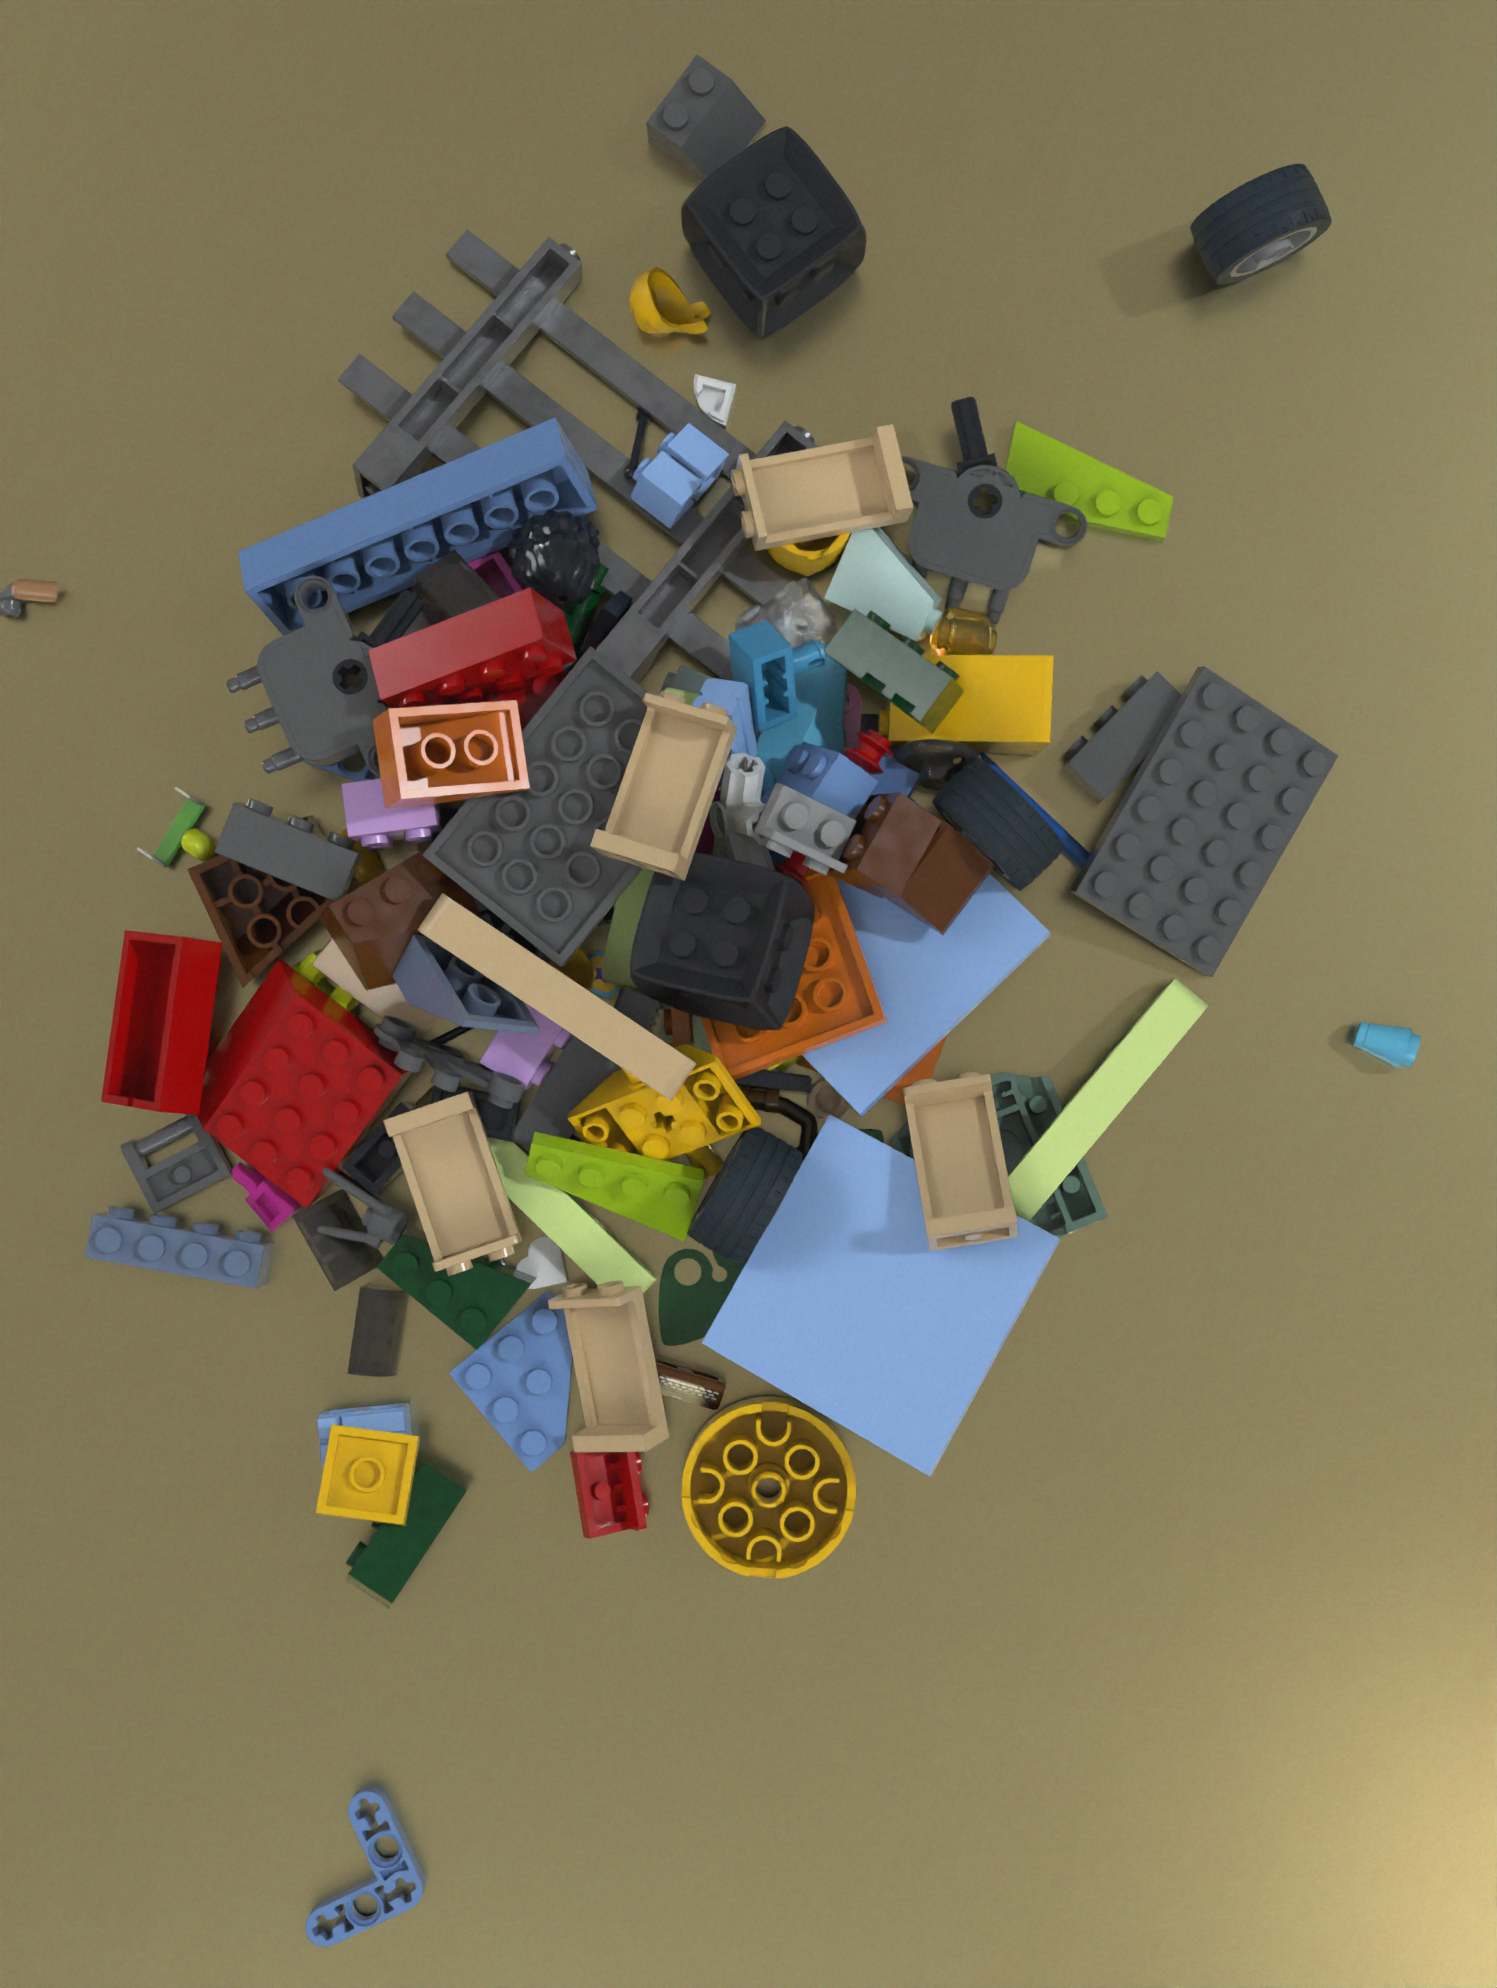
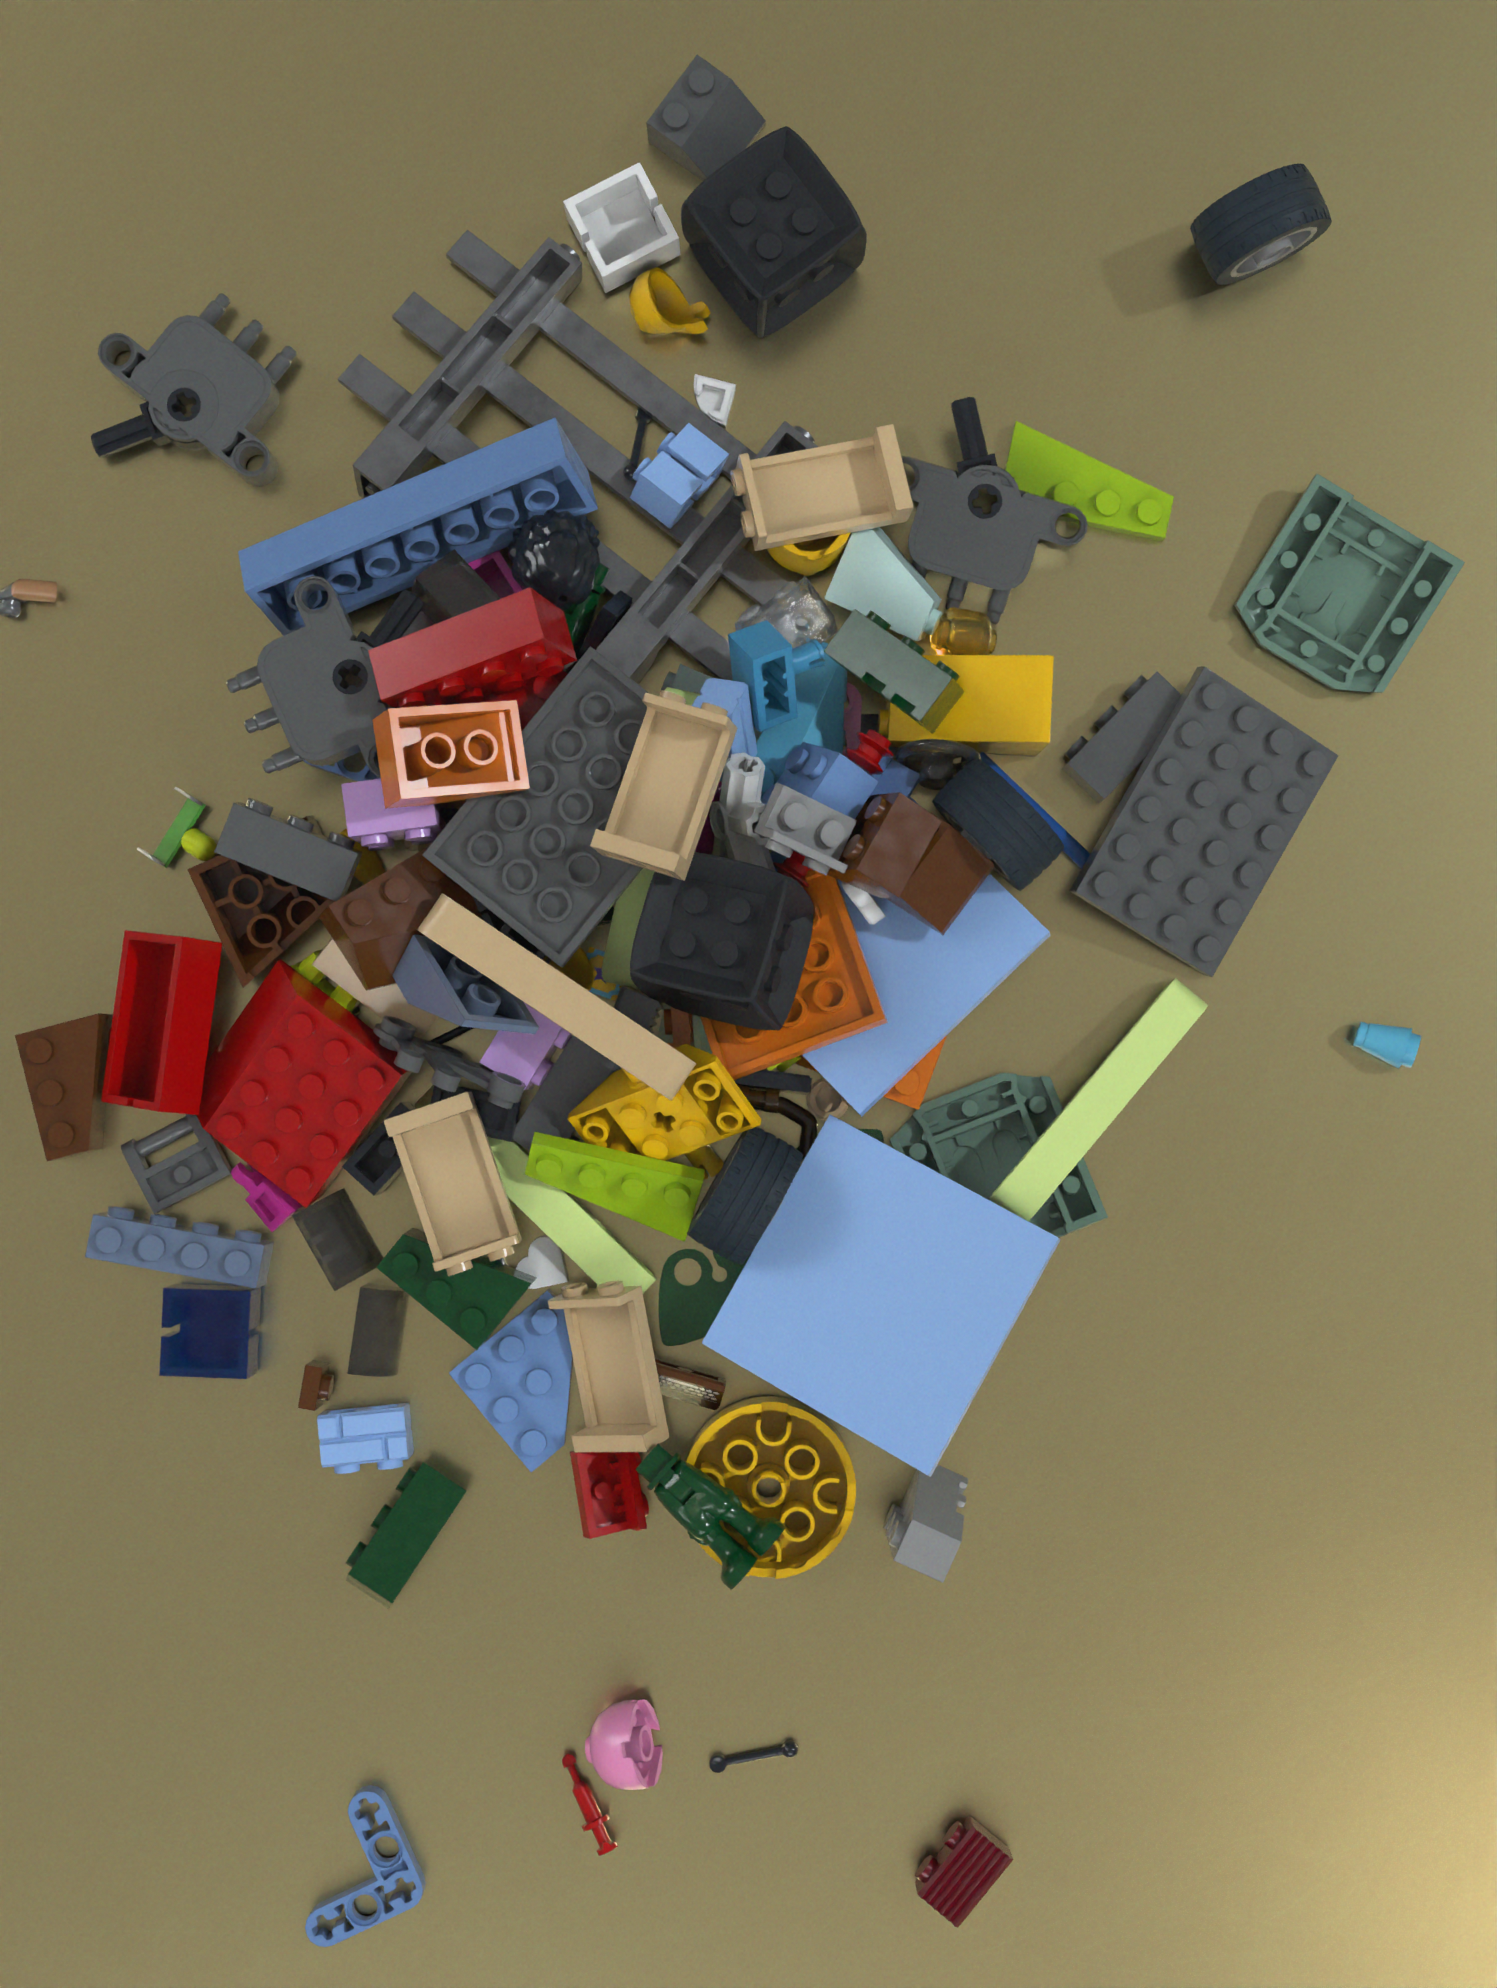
(65, 1083): none -> reddish brown wedge
(202, 368): none -> piece
(212, 1332): none -> clear blue piece
(316, 1385): none -> reddish brown plate
(368, 1475): yellow plate -> none
(380, 1218): dark grey plant -> none
(589, 1808): none -> red piece
(619, 228): none -> white piece
(624, 1746): none -> bright pink cylinder
(700, 1506): none -> dark green piece
(719, 1762): none -> black hinge
(865, 903): none -> white tile
(926, 1527): none -> light grey wedge
(960, 1161): tan panel -> none
(962, 1870): none -> dark red brick
(1344, 591): none -> sand green wedge

